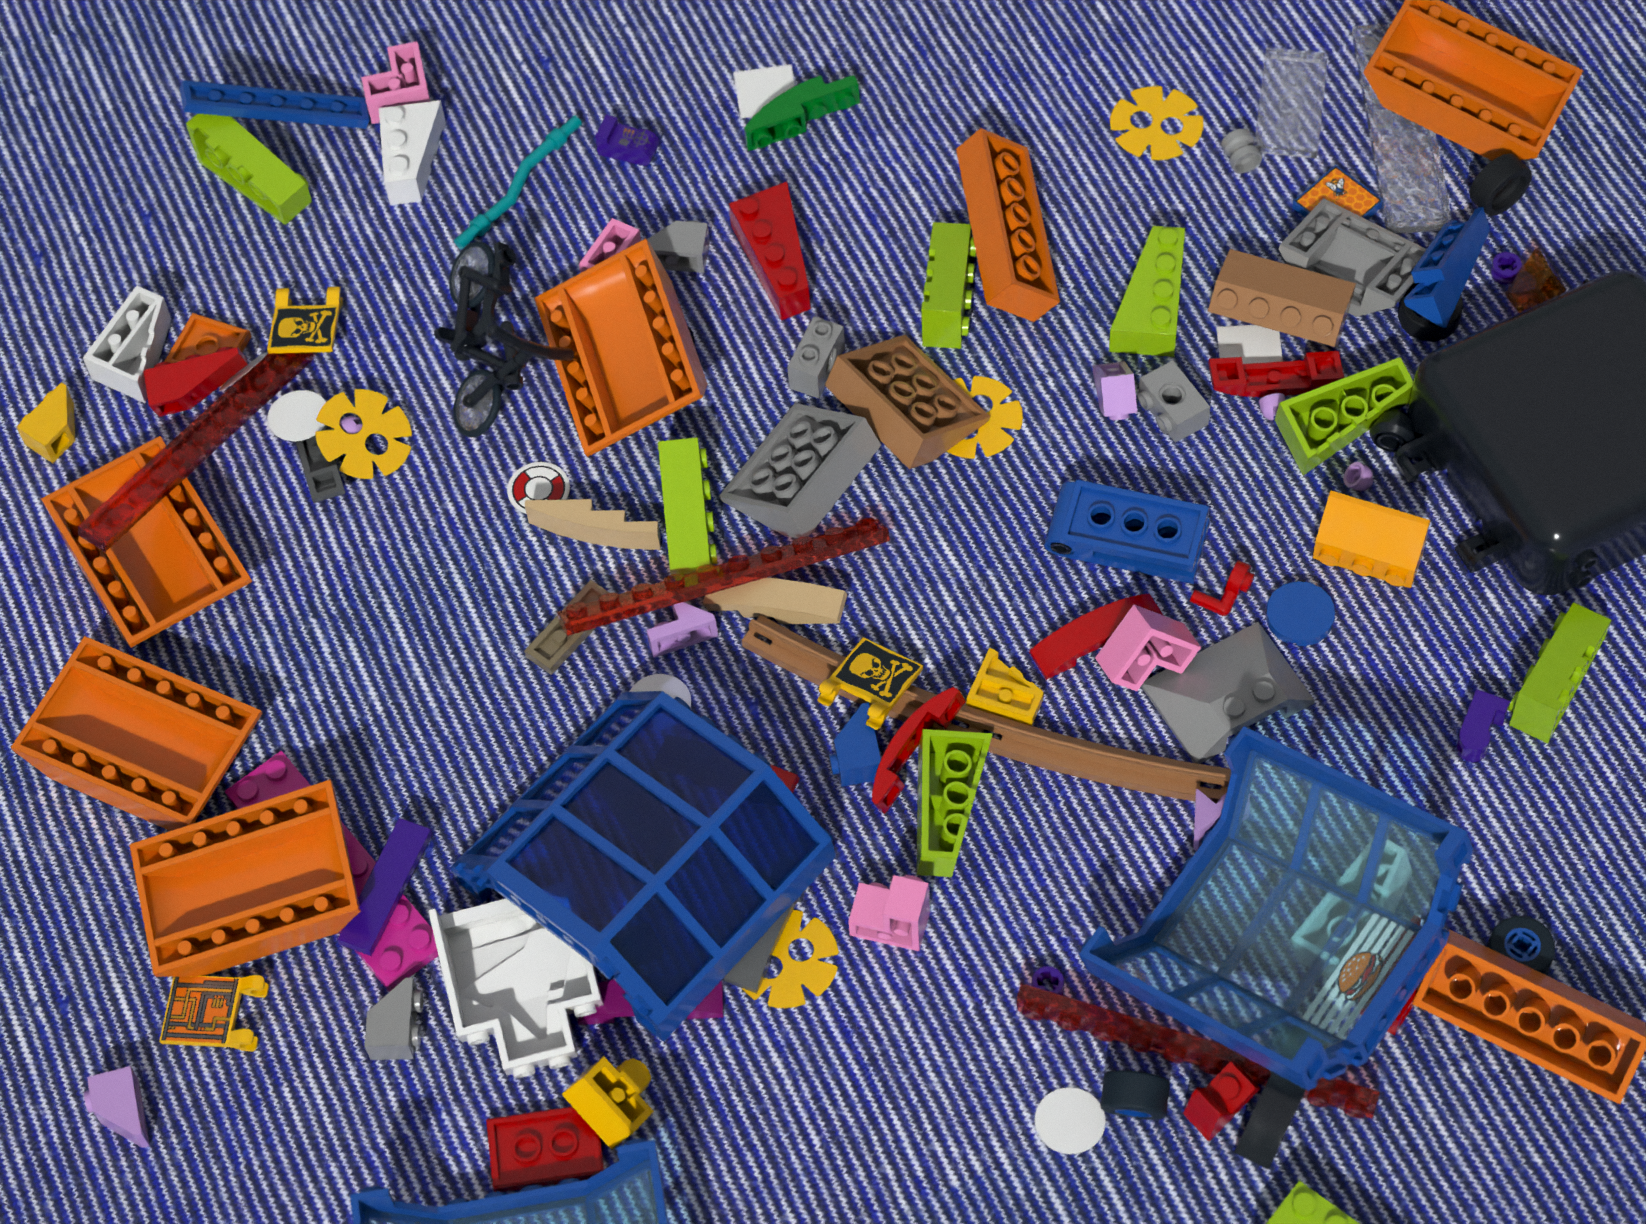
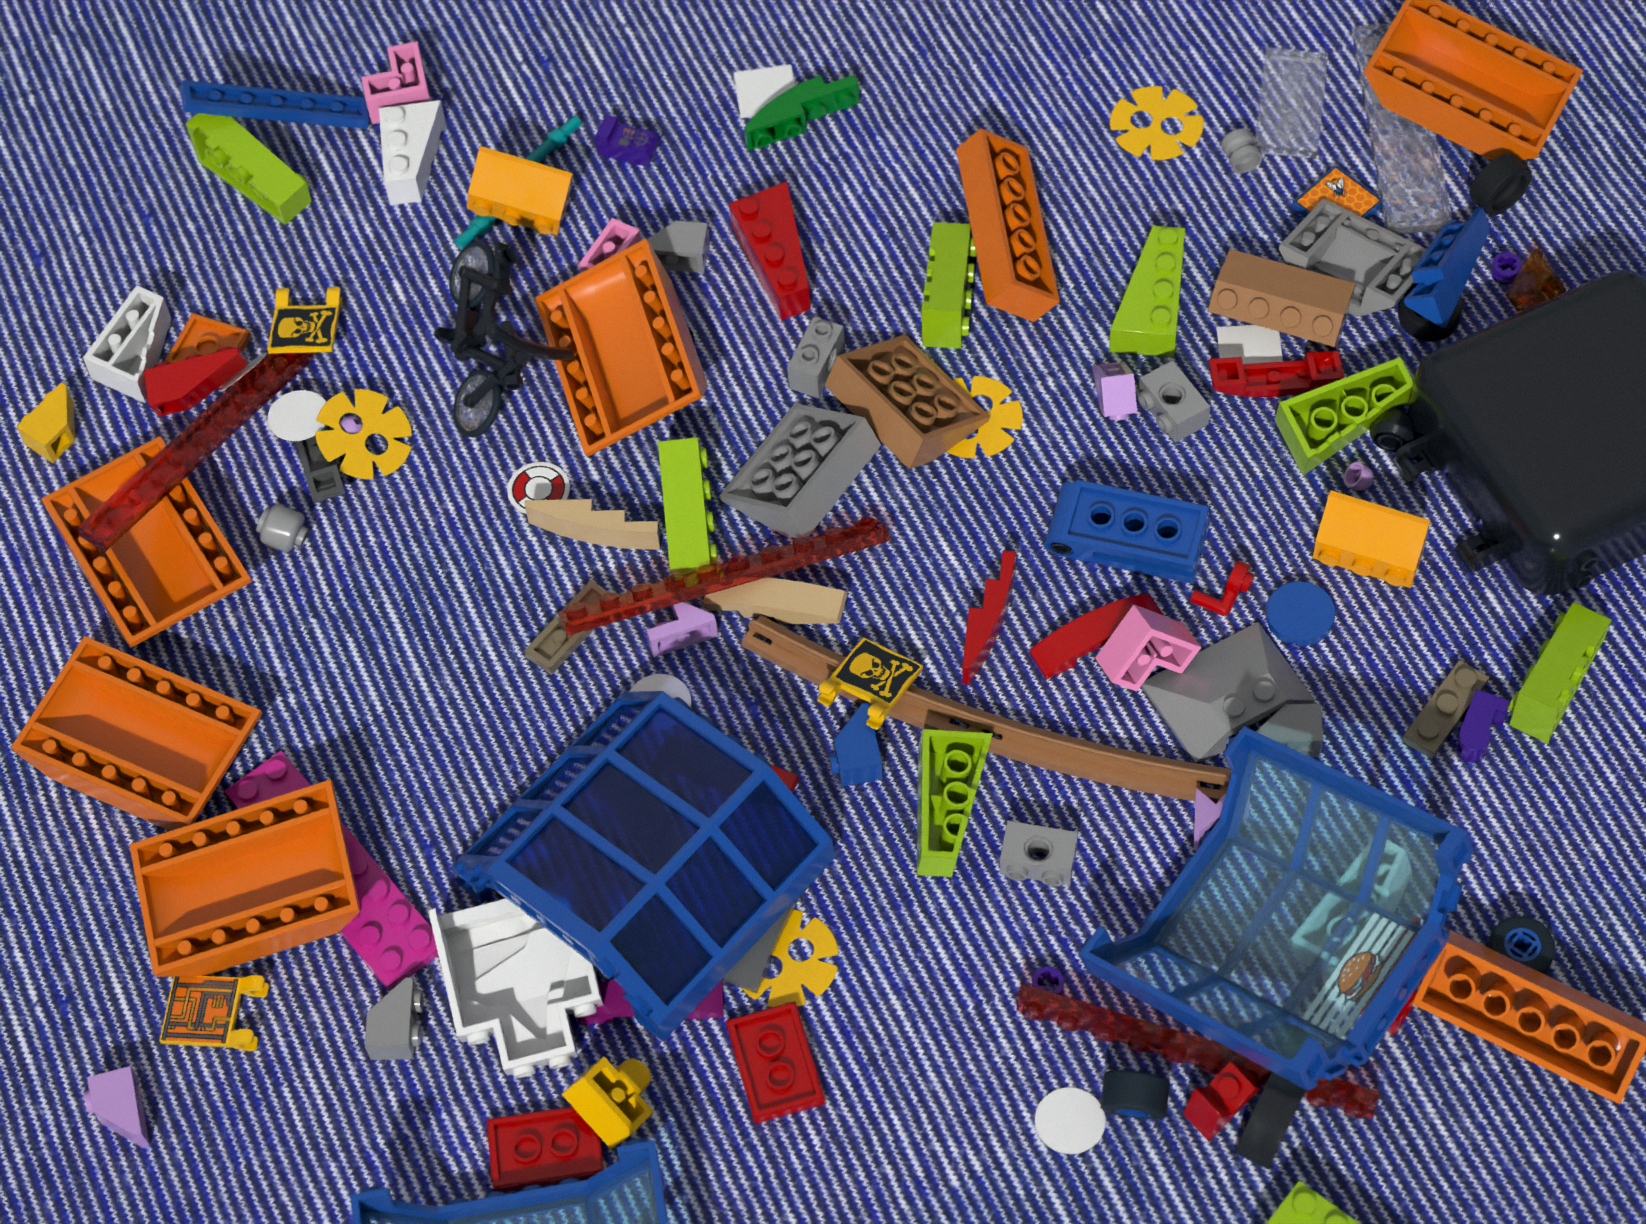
(282, 528): none -> light grey head
(385, 886): dark purple tile -> none
(519, 191): none -> light orange slope
(775, 1062): none -> red tile
(891, 914): bright pink brick -> none
(938, 709): red slope -> none
(986, 623): none -> red slope
(1004, 691): yellow wing -> none
(1025, 839): none -> light grey brick
(1269, 405): lavender hinge -> none
(1297, 728): none -> light grey slope
(1445, 709): none -> dark tan plate

